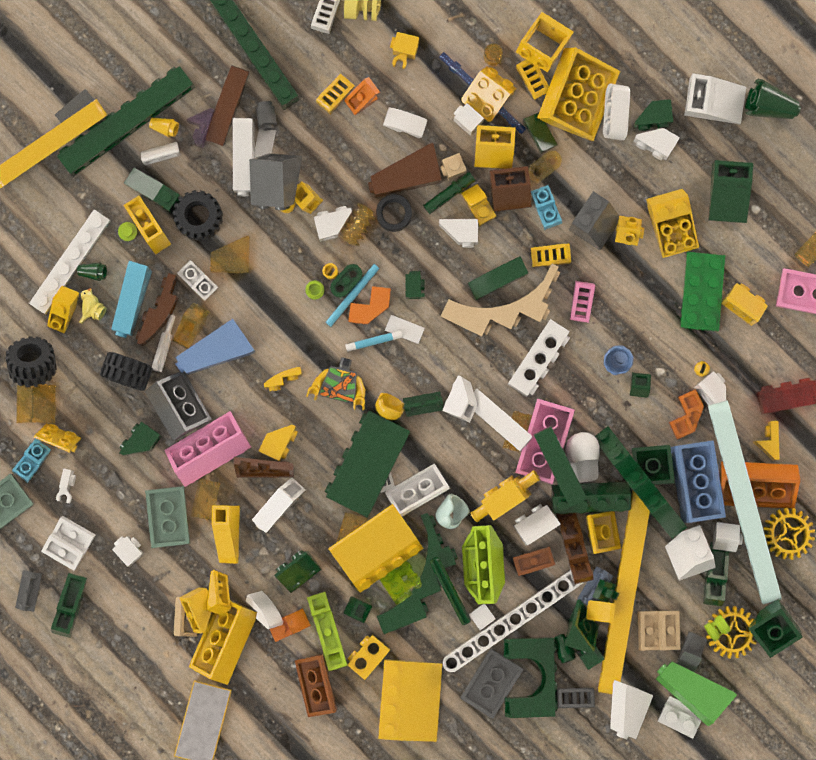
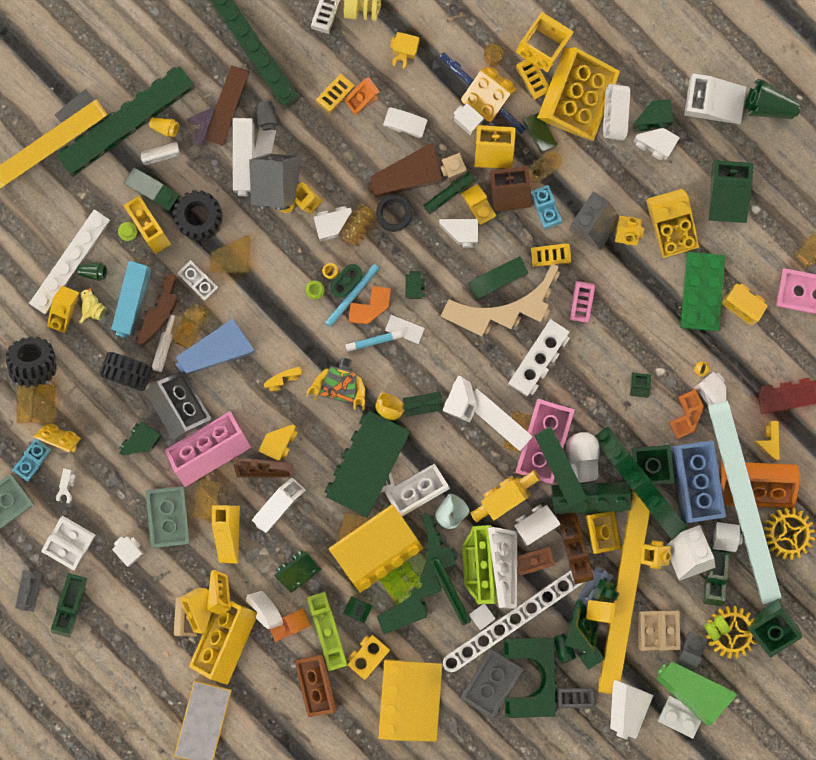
(504, 558): none -> white wing
(618, 360): medium blue hair -> none
(655, 554): none -> yellow brick

